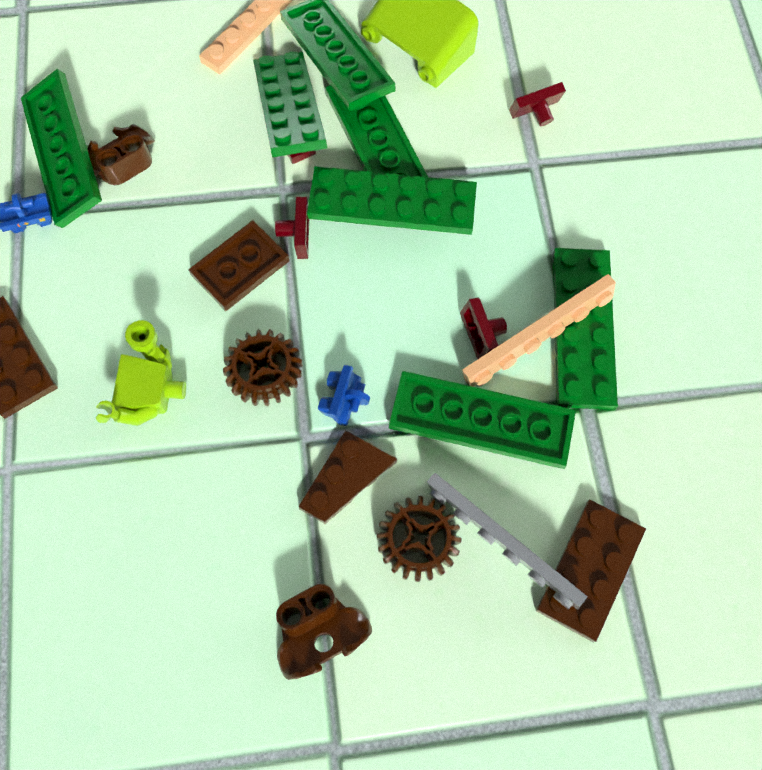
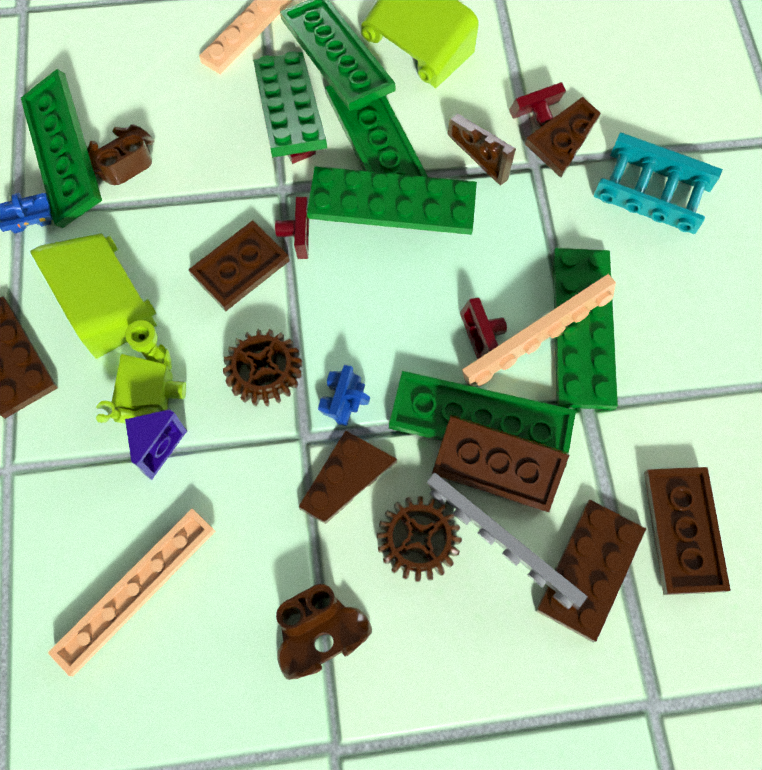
(93, 290): none -> lime windscreen
(131, 593): none -> light nougat plate
(153, 440): none -> dark purple slope
(483, 147): none -> reddish brown wing
(500, 463): none -> reddish brown plate
(564, 135): none -> reddish brown wing
(666, 163): none -> teal fence
(686, 531): none -> reddish brown plate

